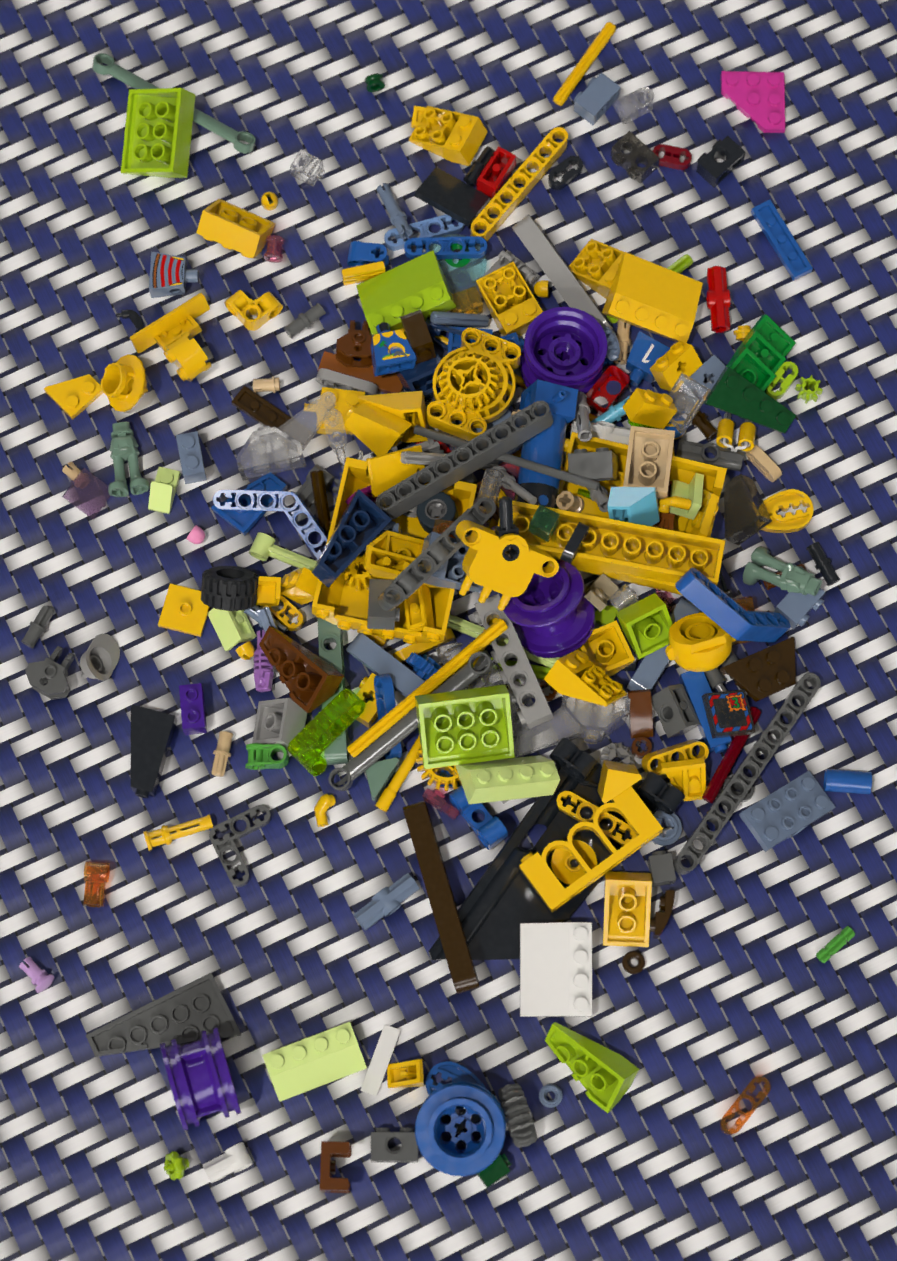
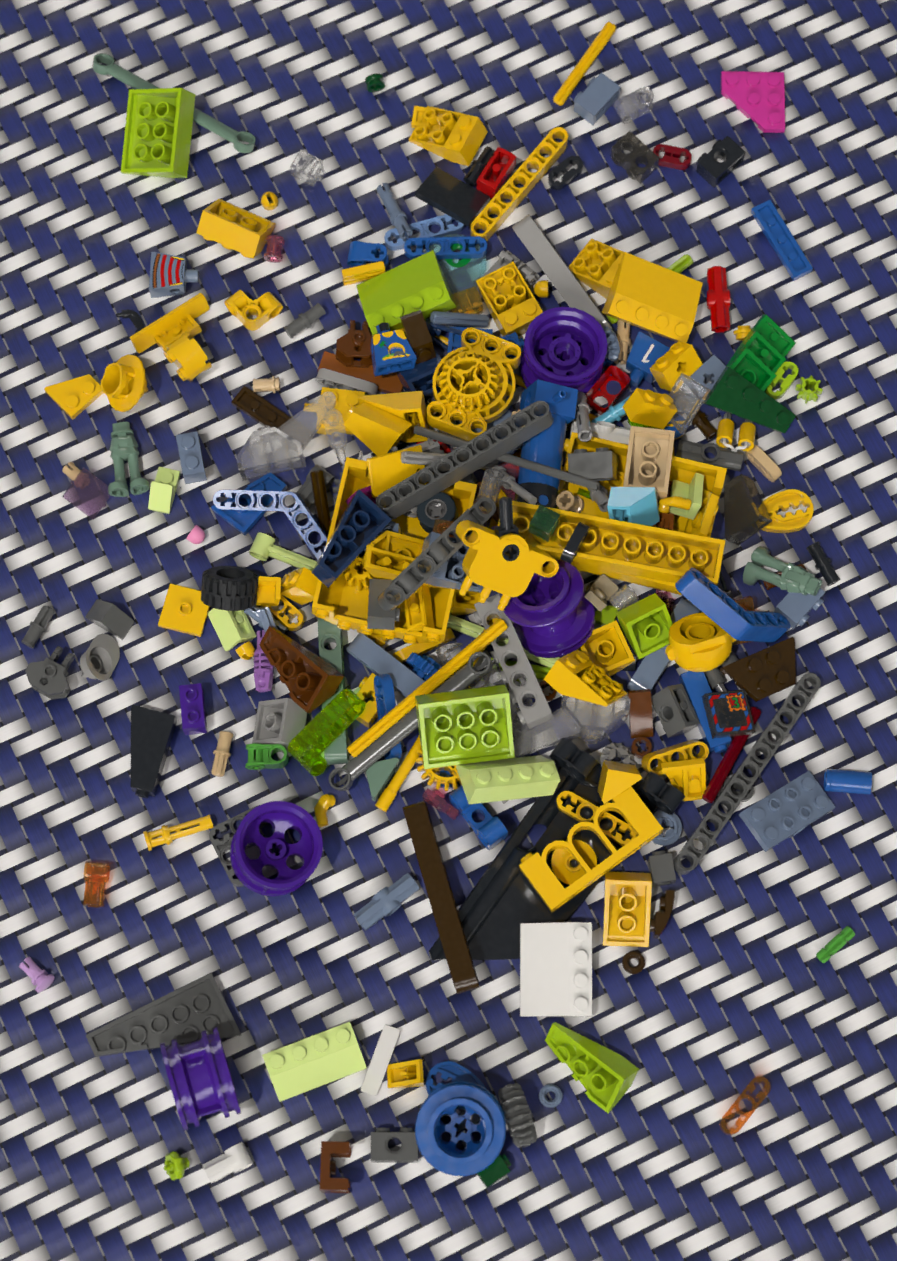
(110, 618): none -> dark grey slope
(282, 817): none -> dark purple wheel
(464, 604): none -> yellow slope

